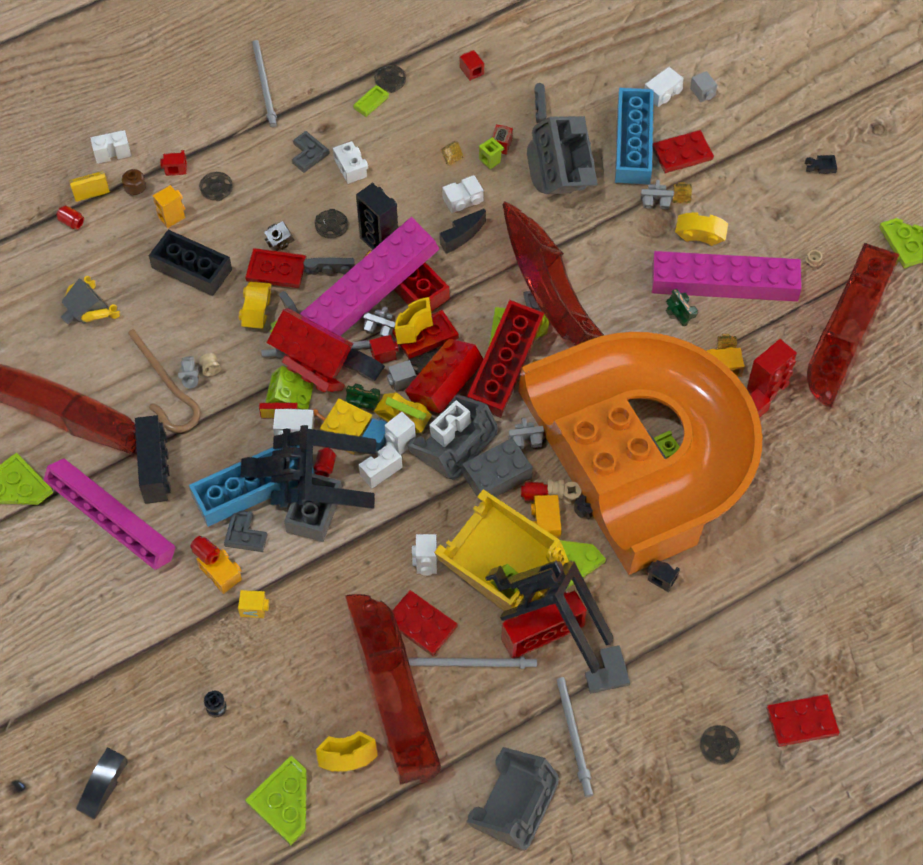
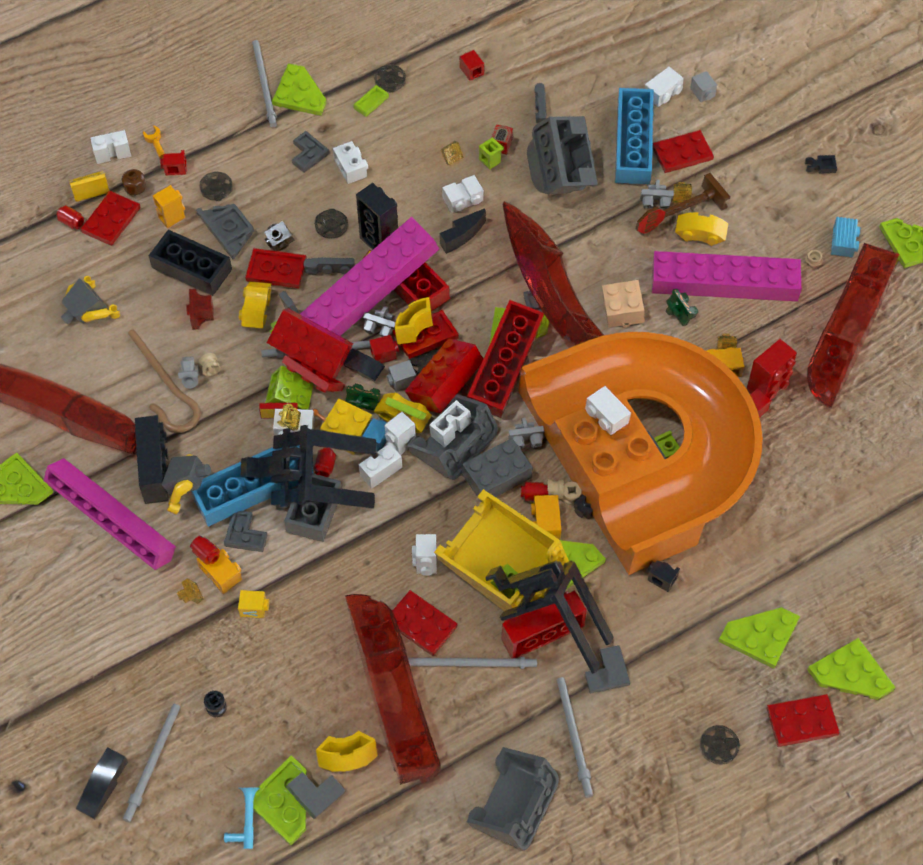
(110, 218): none -> red plate
(135, 799): none -> light grey bar
(154, 138): none -> light orange piece
(183, 476): none -> dark grey torso
(190, 592): none -> clear yellow tile
(199, 308): none -> clear red brick
(228, 227): none -> dark grey wing
(247, 836): none -> medium azure piece
(289, 417): none -> clear yellow tile
(299, 92): none -> lime plate
(315, 798): none -> dark grey tile
(608, 410): none -> white brick
(623, 303): none -> light nougat brick
(656, 215): none -> reddish brown piece
(761, 635): none -> lime plate
(844, 237): none -> medium azure brick
(852, 671): none -> lime plate

